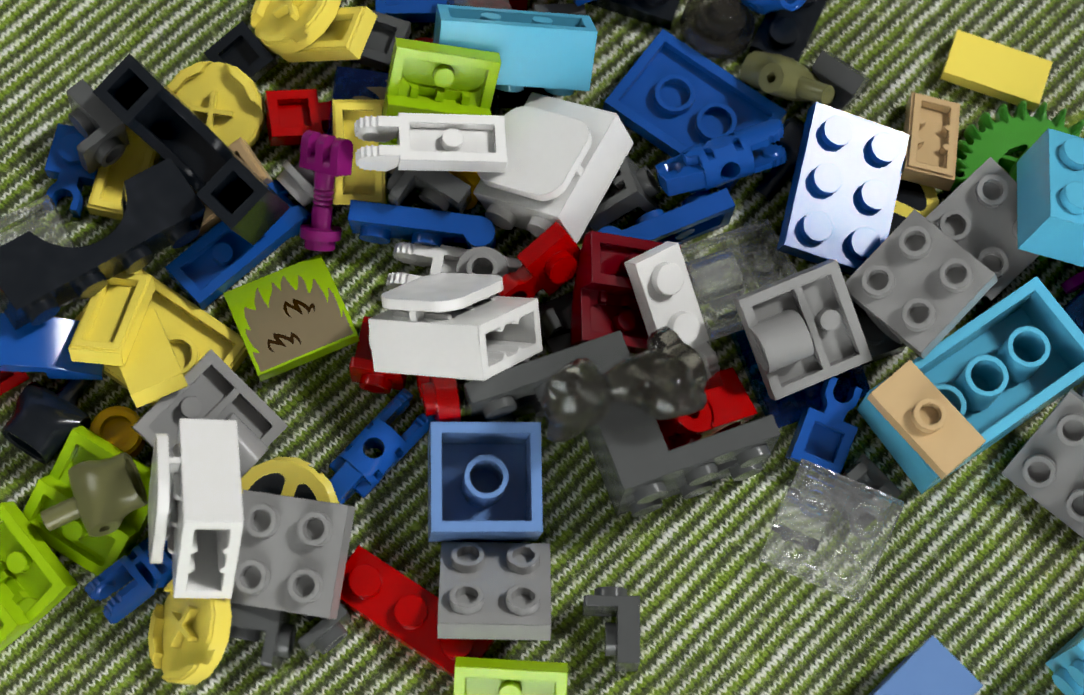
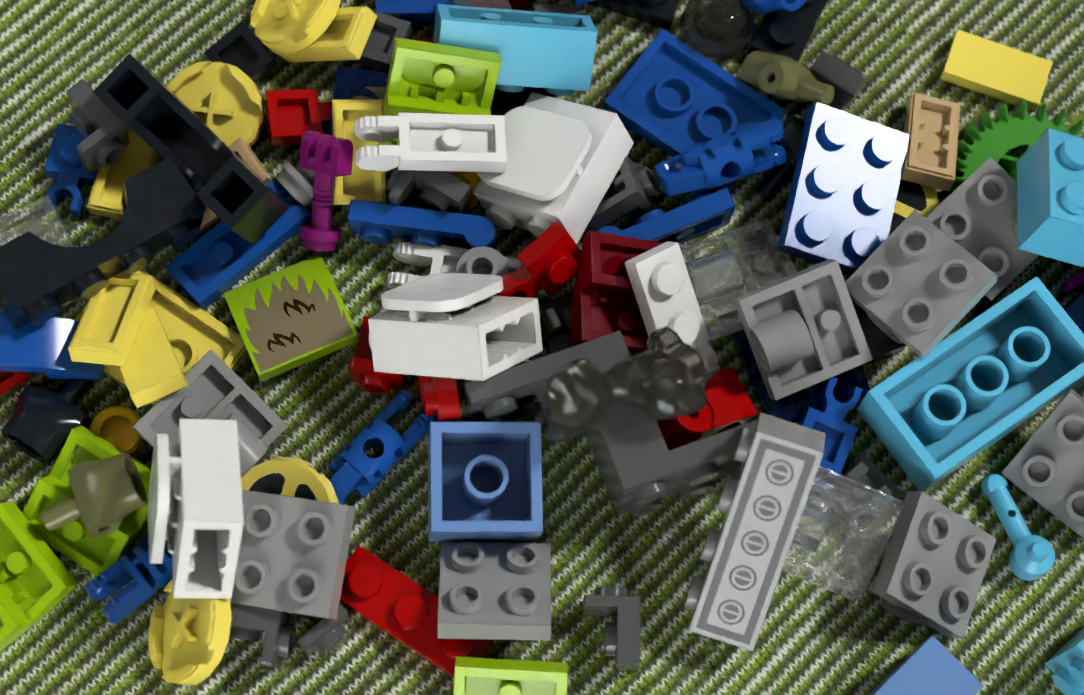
(756, 530): none -> light grey brick
(926, 419): tan plate -> none
(933, 566): none -> light grey plate
(1031, 554): none -> medium azure piece

